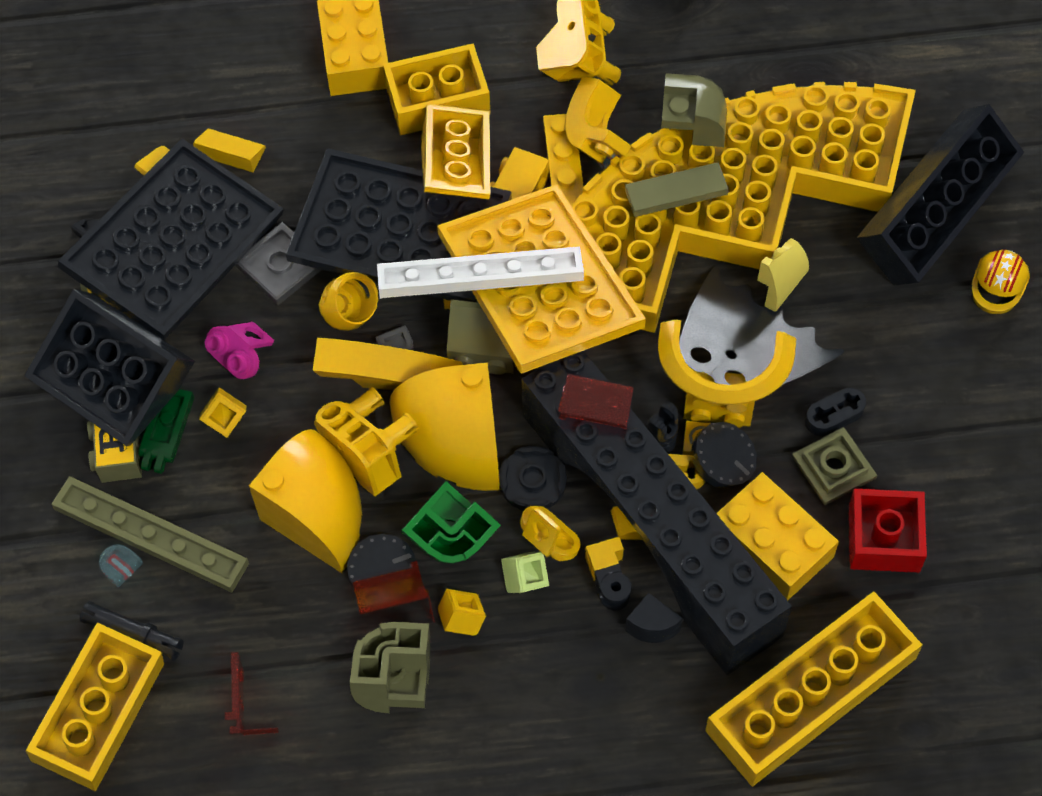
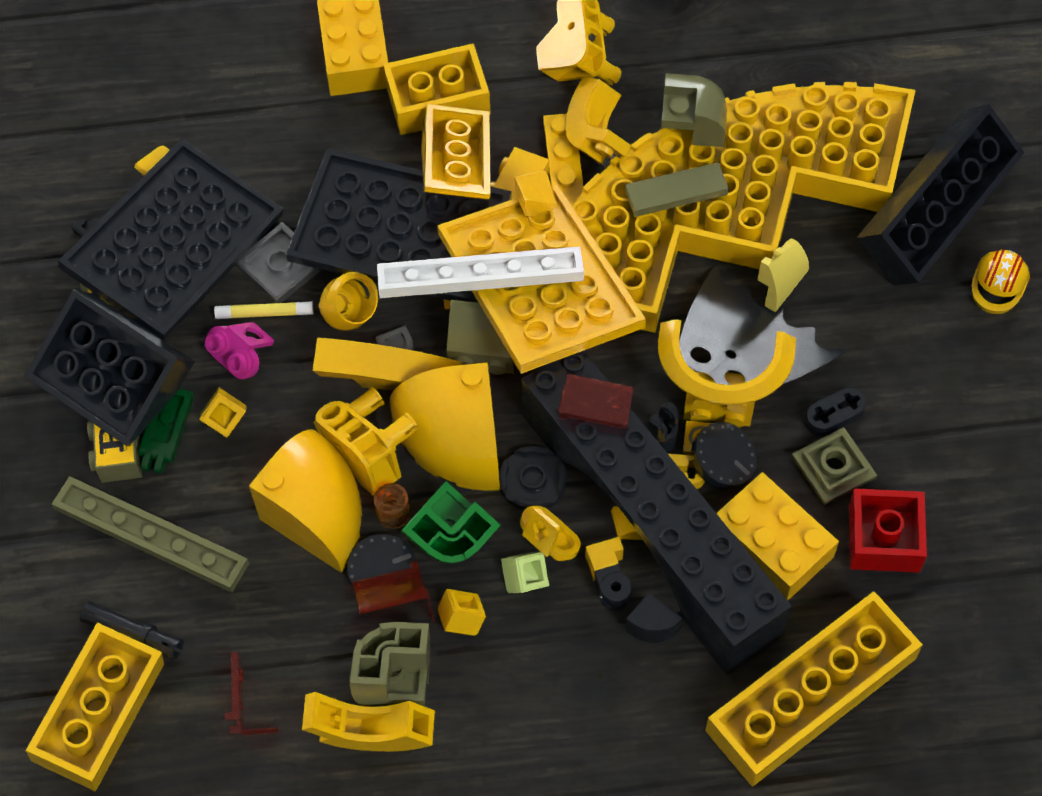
(119, 563): clear light blue tile -> none
(230, 149): yellow slope -> none
(264, 310): none -> light yellow bar
(368, 728): none -> yellow arch
(393, 513): none -> clear orange wheel
(535, 193): none -> yellow slope

